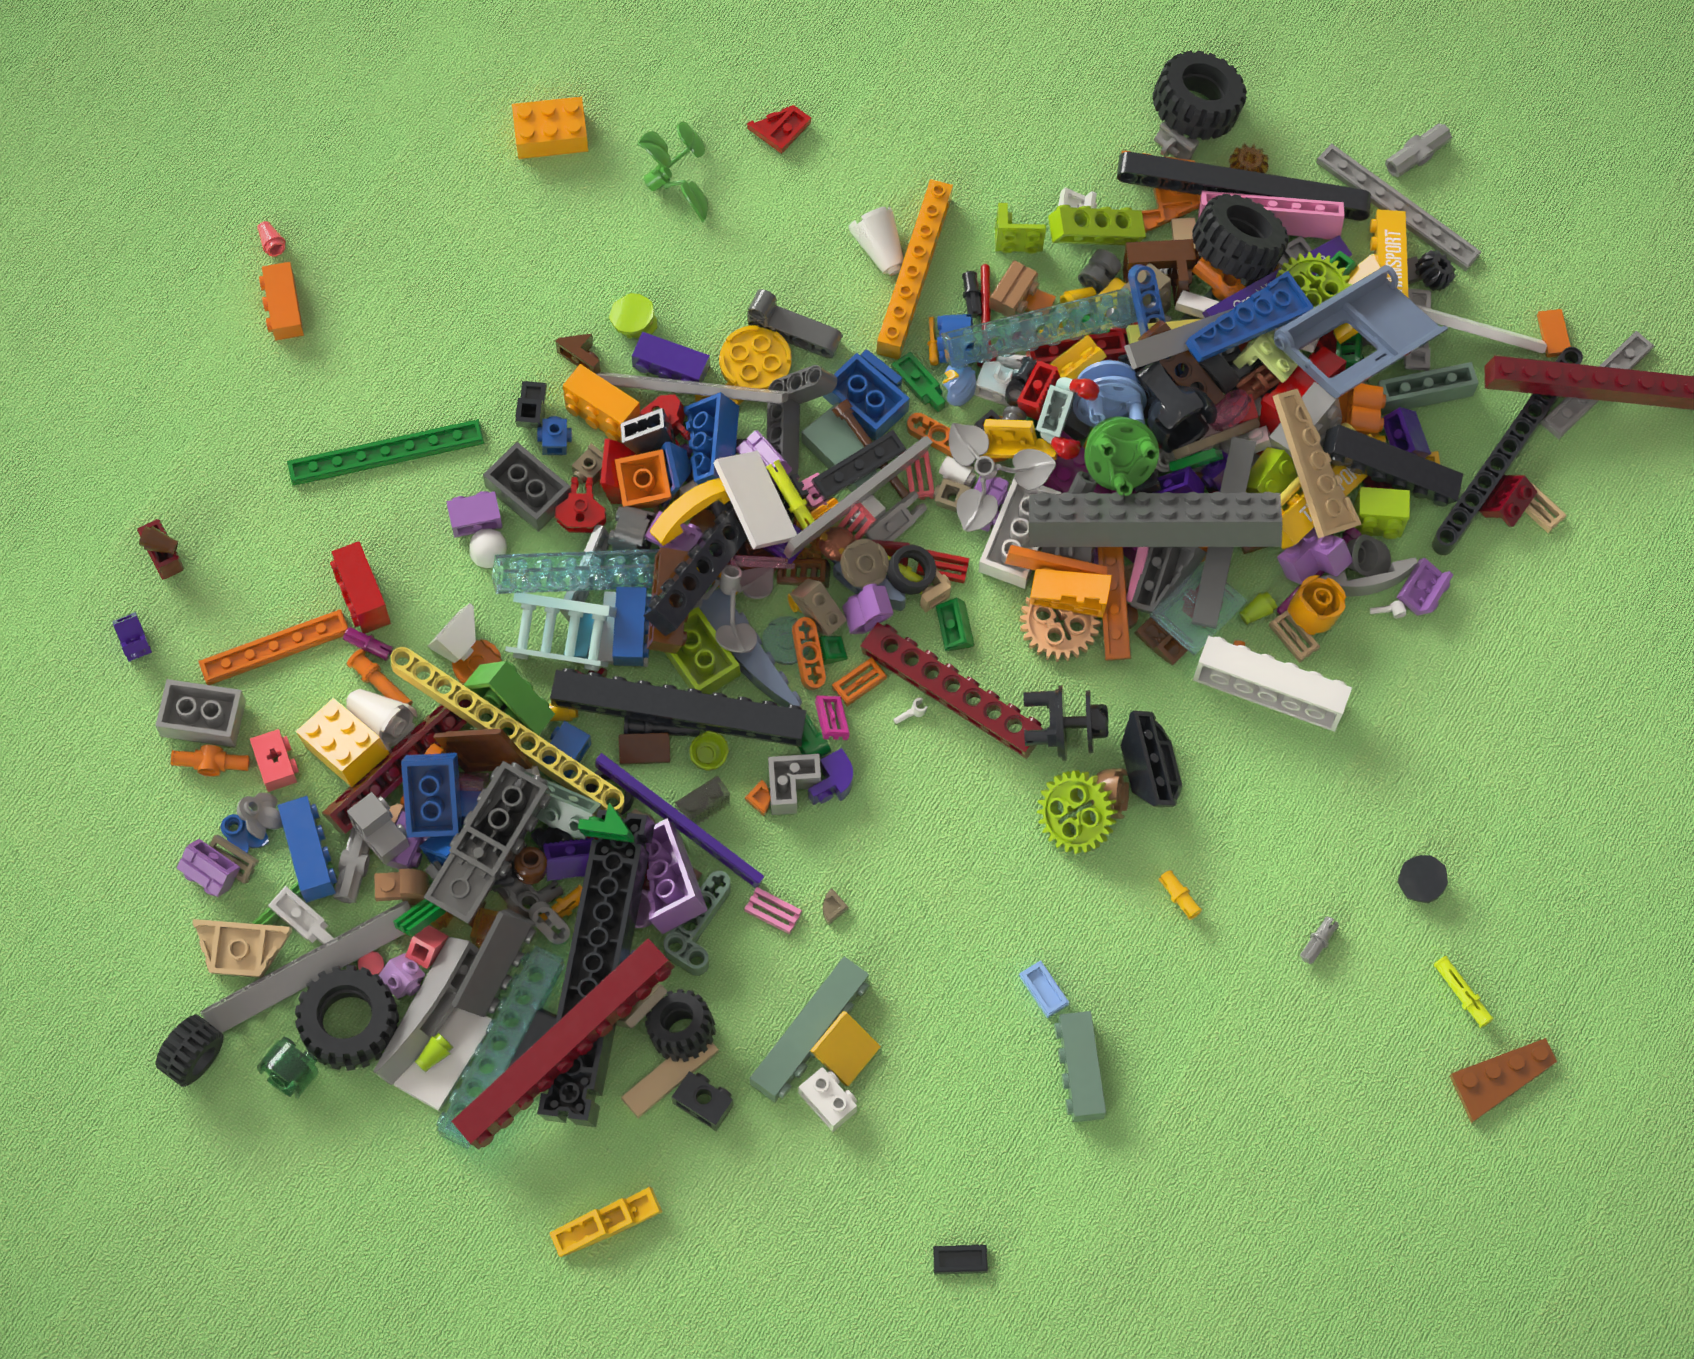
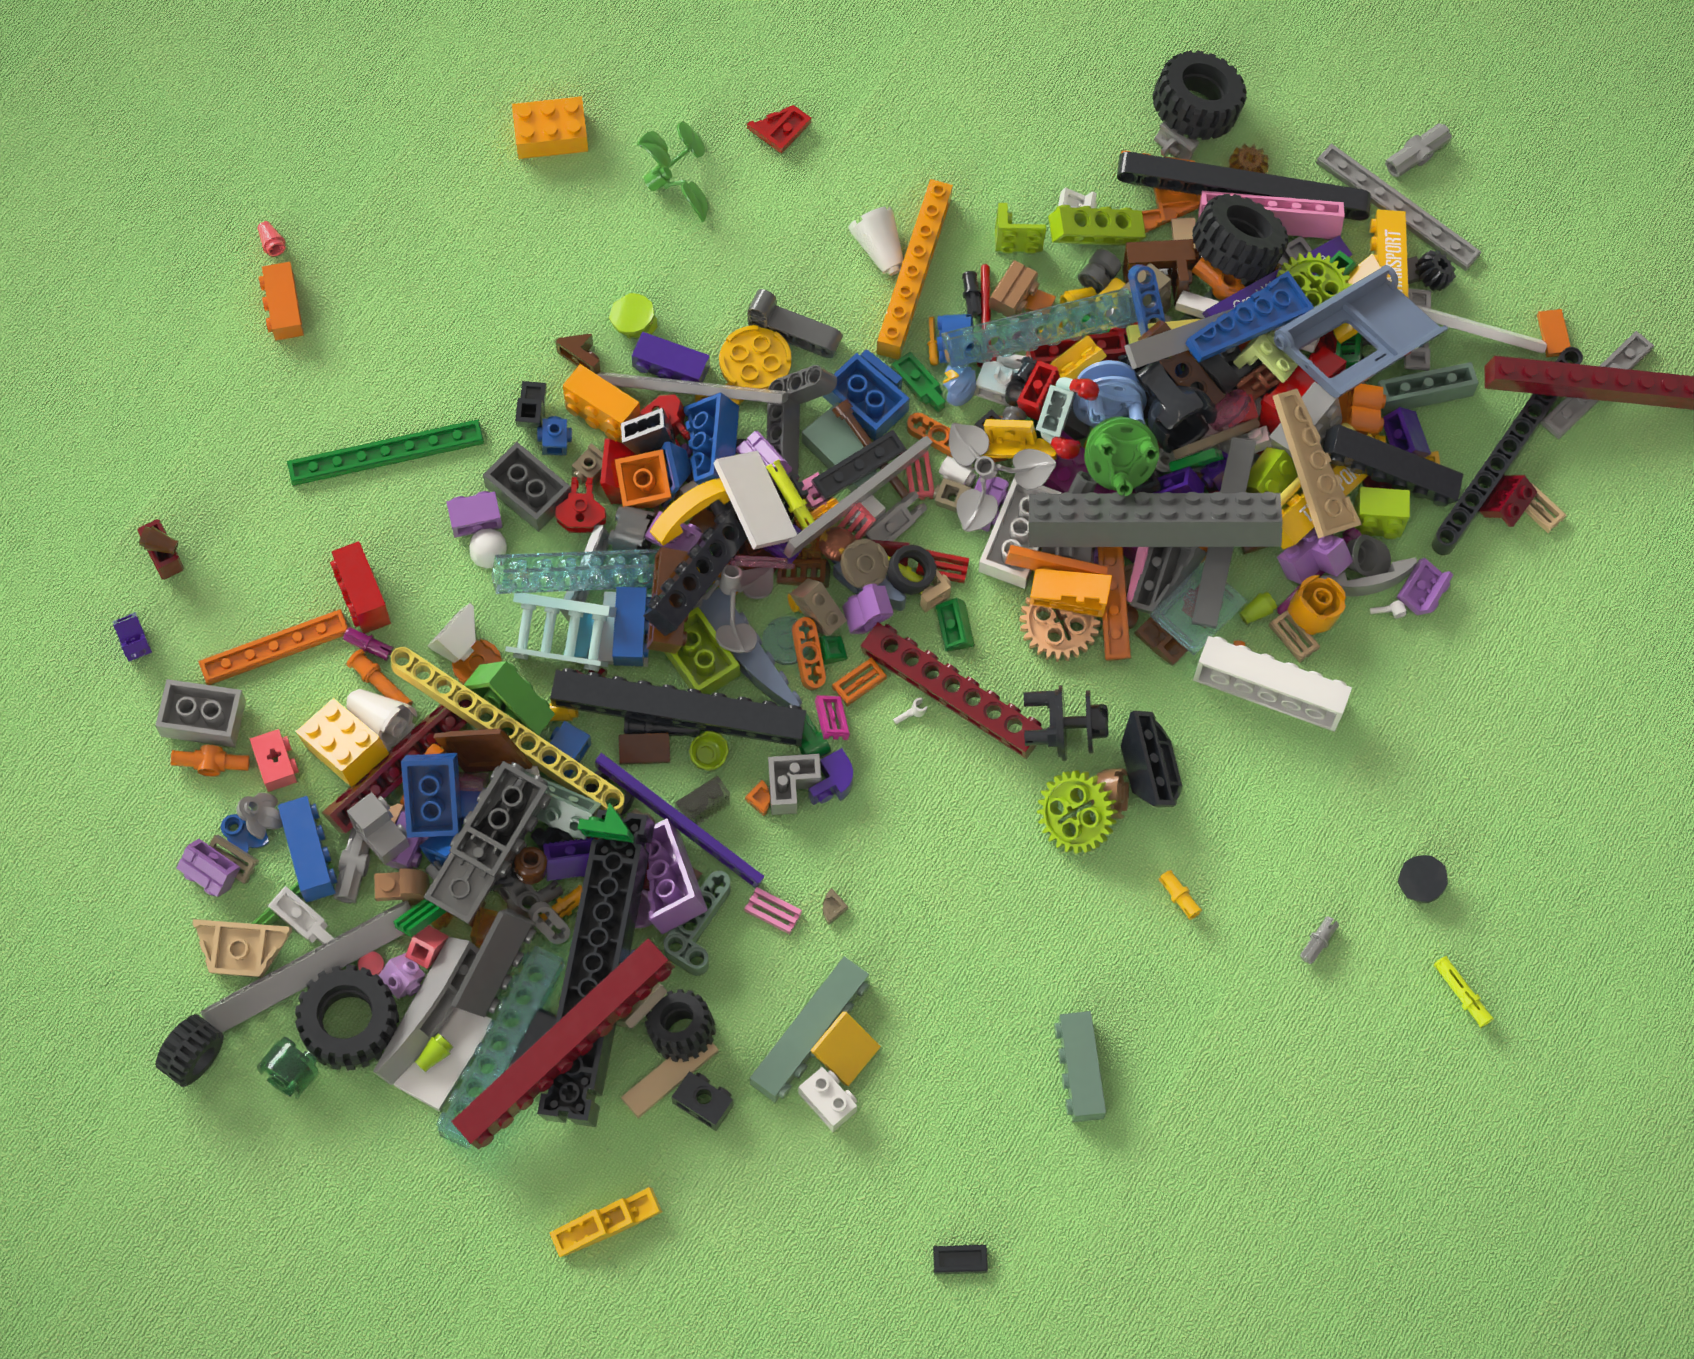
(1044, 989): light blue tile -> none
(1494, 1080): dark orange wing -> none

